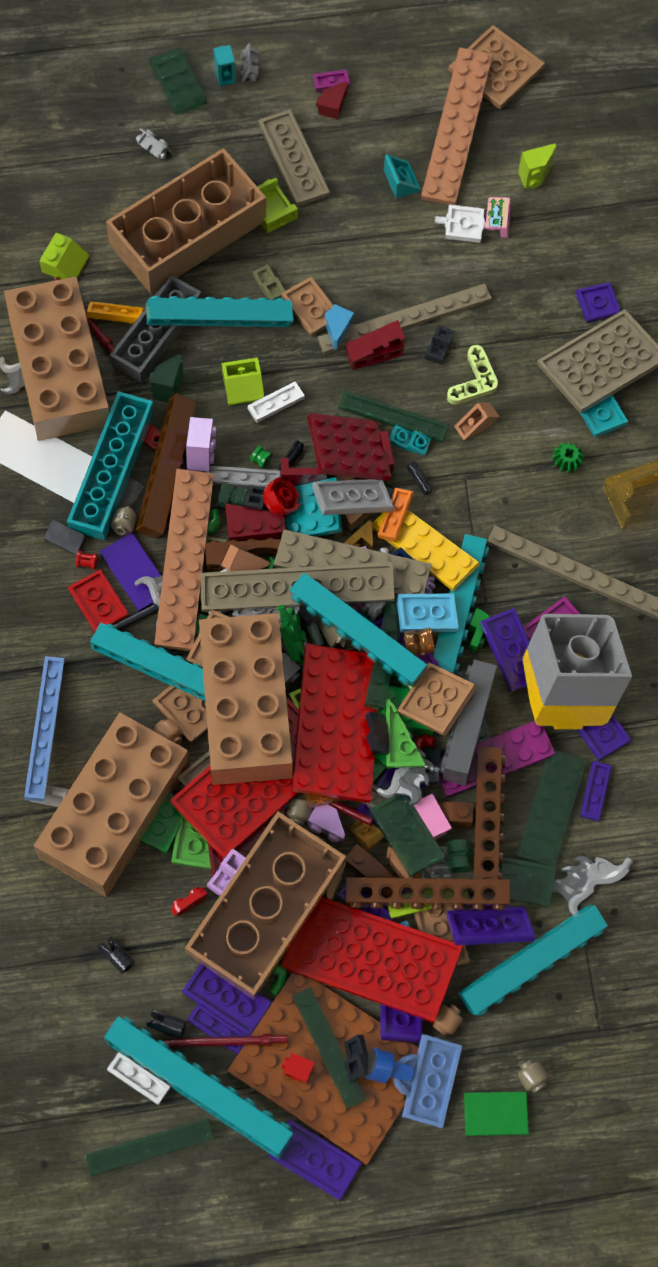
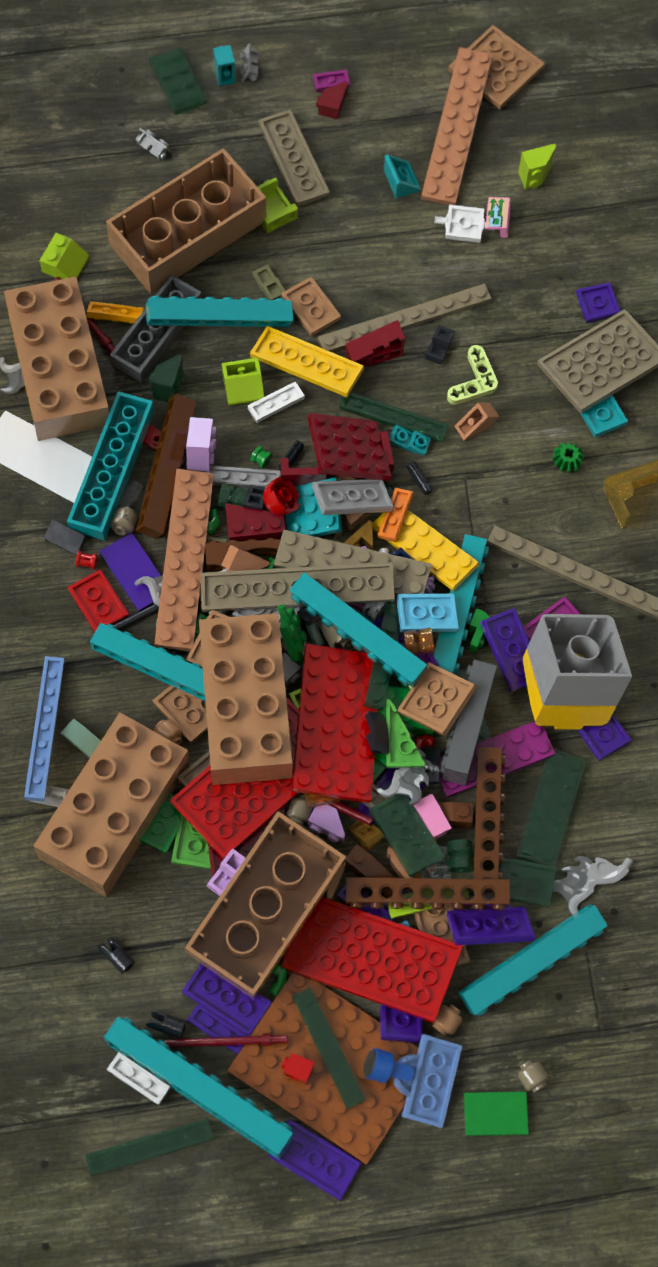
(81, 737): none -> sand green slope
(195, 897): red plate -> none
(307, 361): none -> yellow plate
(338, 323): dark azure slope -> none
(358, 1058): black slope -> none
(595, 791): dark purple tile -> none

